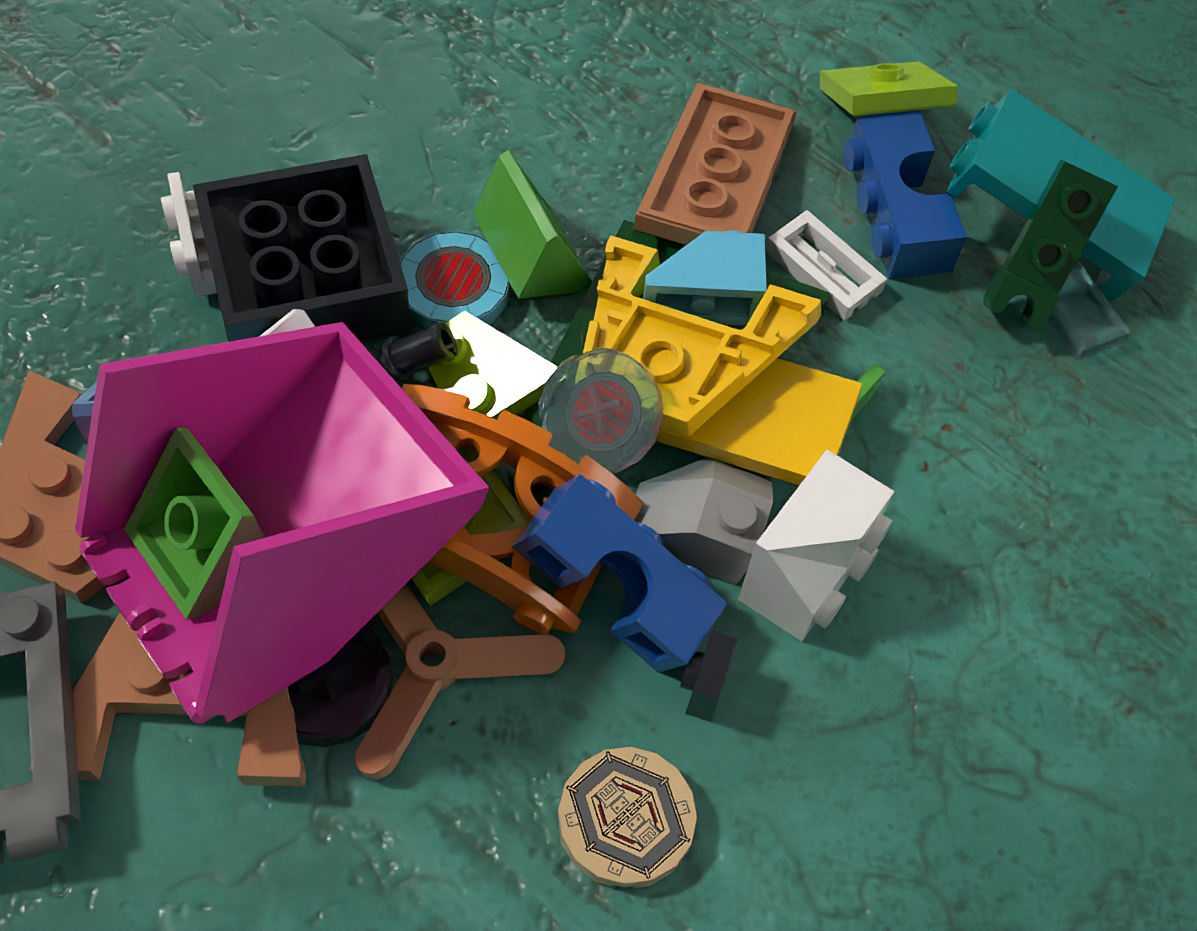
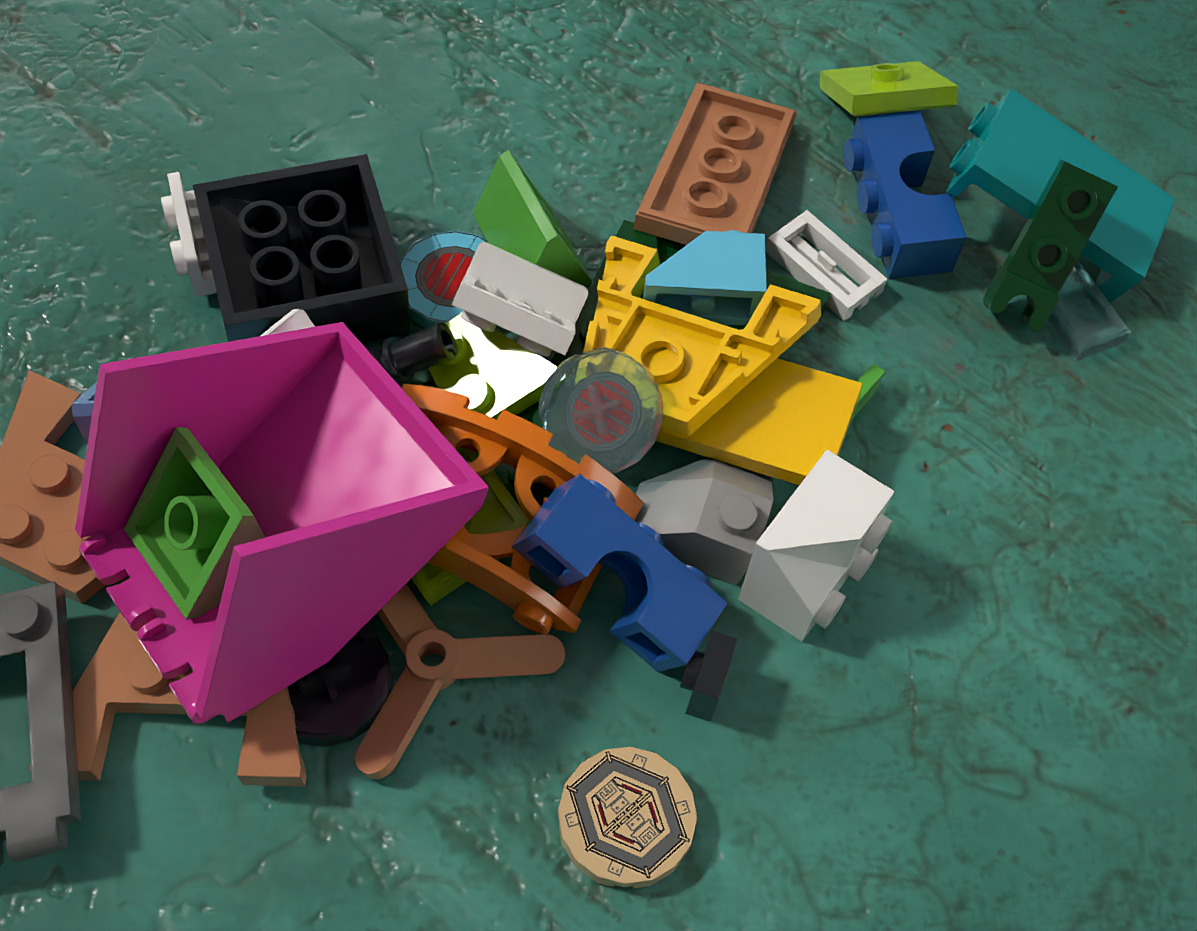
(521, 299): none -> white bracket

